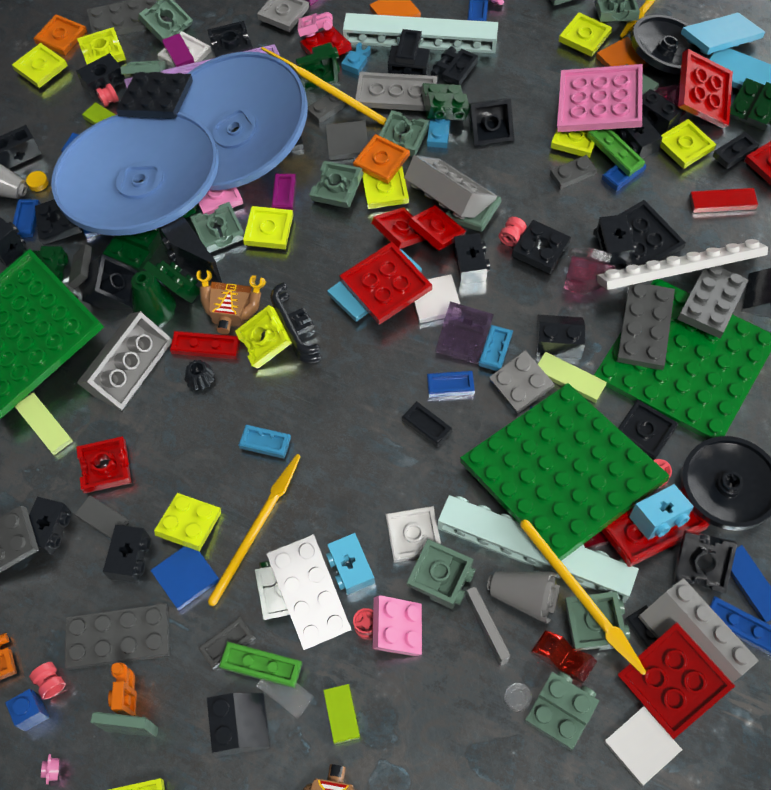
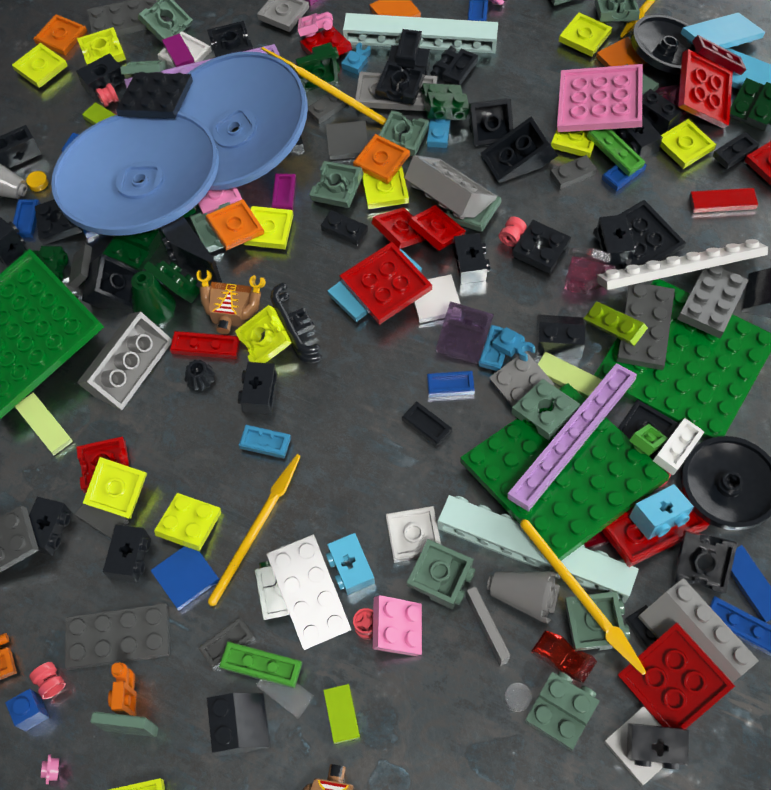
(115, 488): none -> neon yellow plate
(234, 224): none -> orange tile
(258, 388): none -> black brick
(344, 227): none -> black plate
(408, 89): none -> black brick
(511, 342): none -> dark azure plate
(519, 152): none -> black slope
(540, 397): none -> sand green brick
(571, 437): none -> lavender plate
(615, 323): none -> lime plate
(648, 440): none -> bright green plate
(674, 742): none -> black brick
(678, 446): none -> white plate
(718, 55): none -> dark red plate

